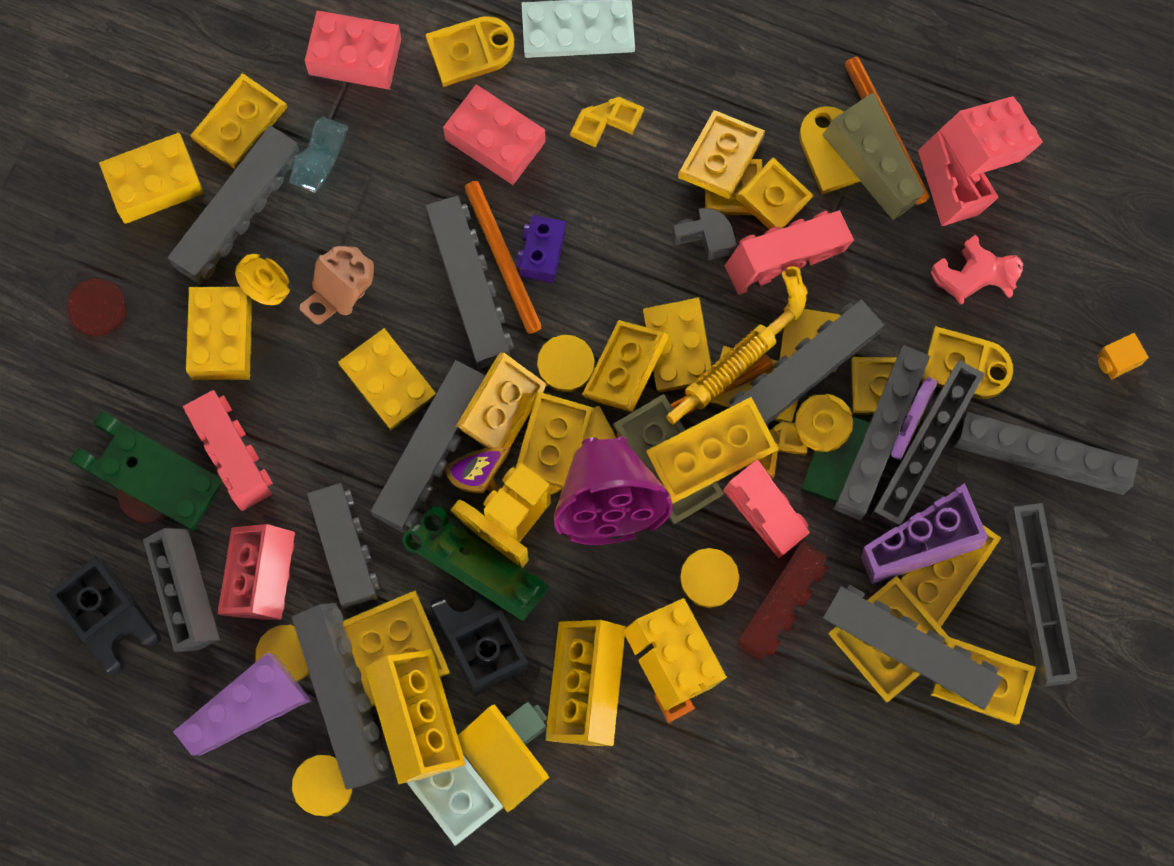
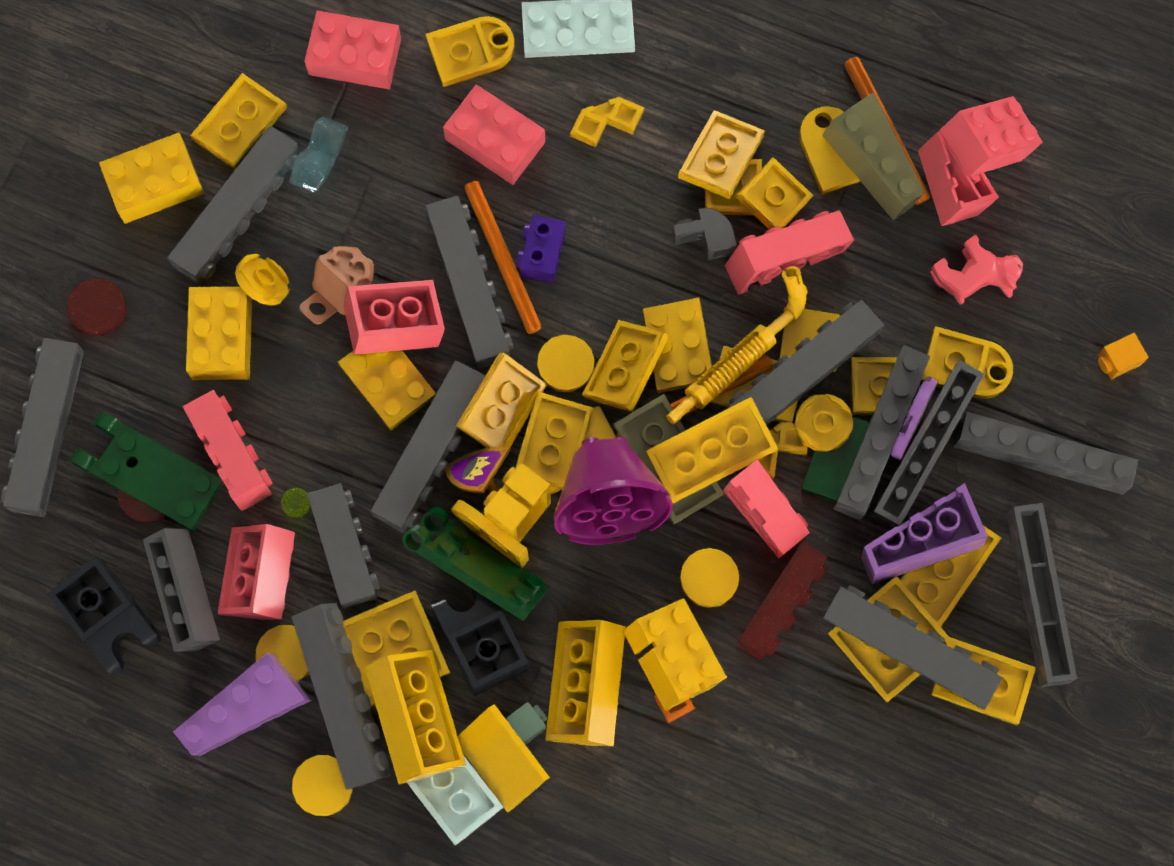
(43, 427): none -> dark grey brick
(295, 502): none -> clear neon green plate
(393, 316): none -> coral brick

